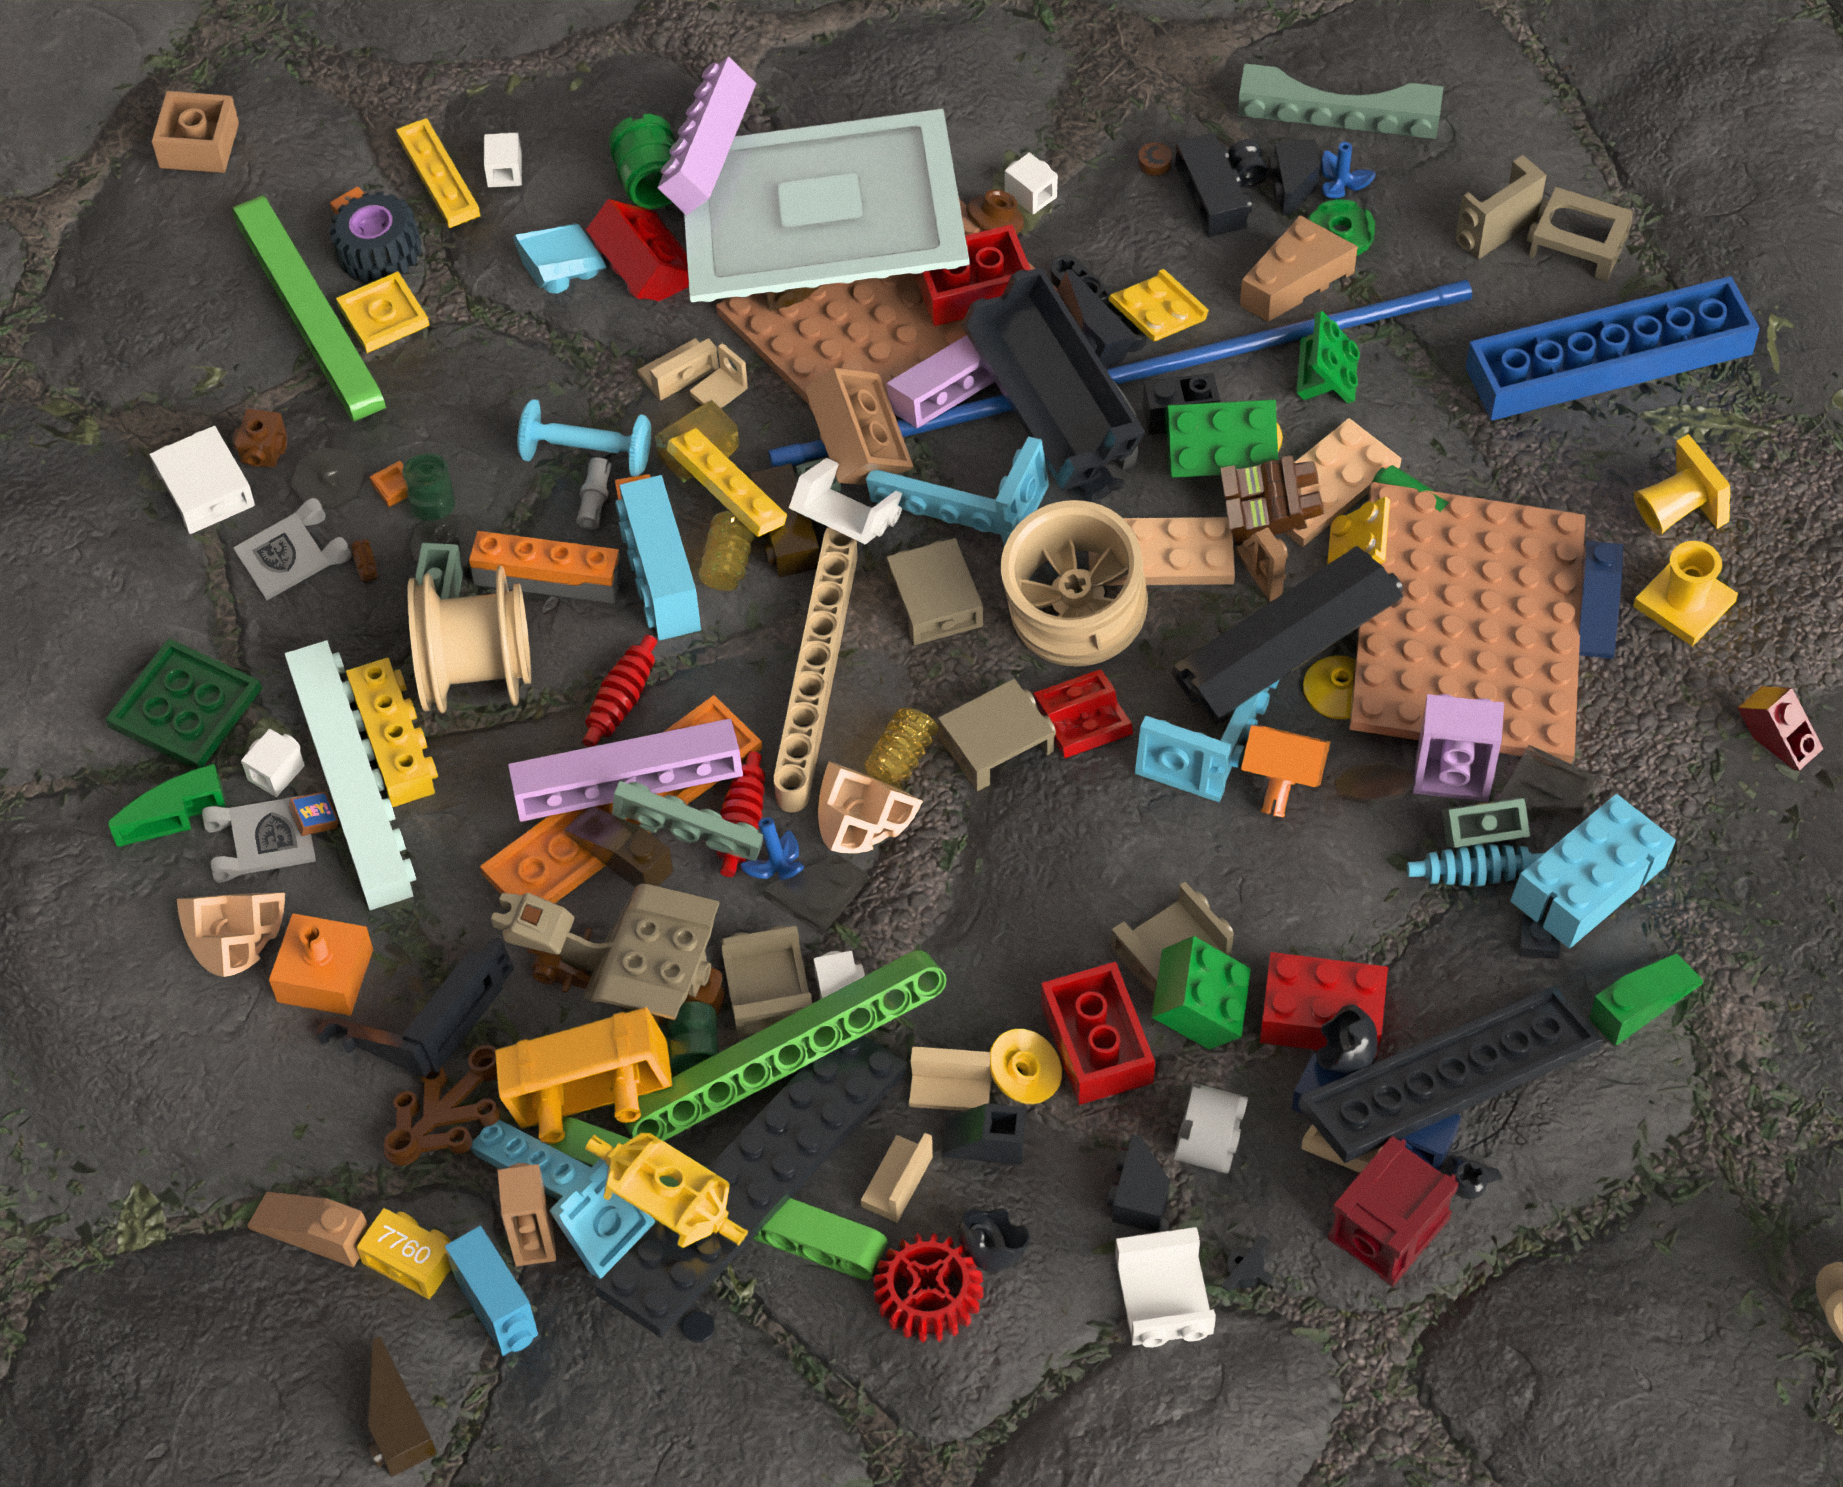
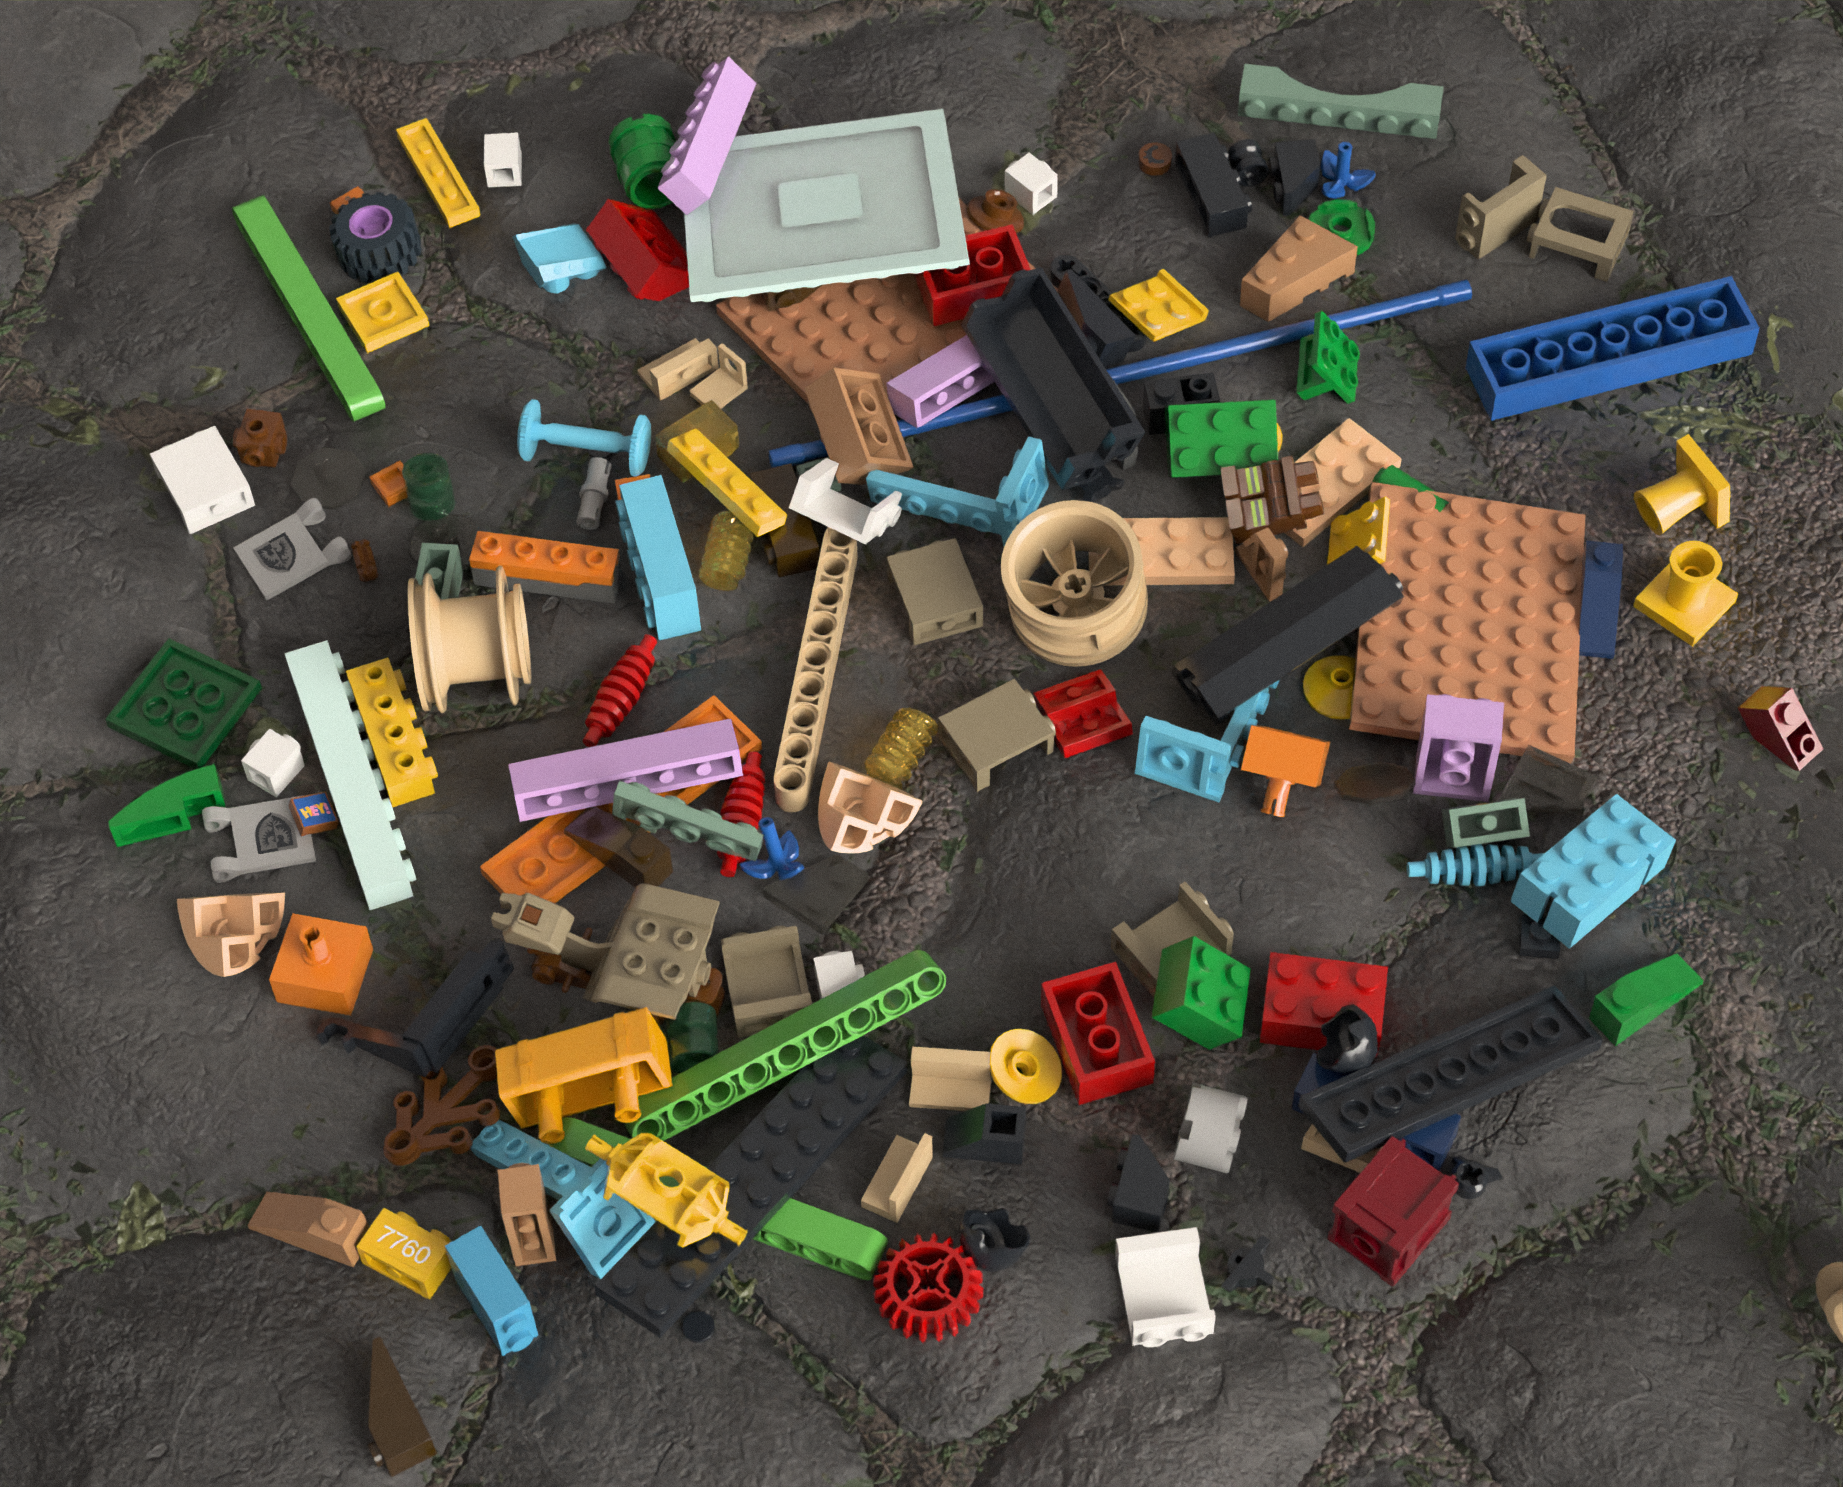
(195, 132): medium nougat brick -> none

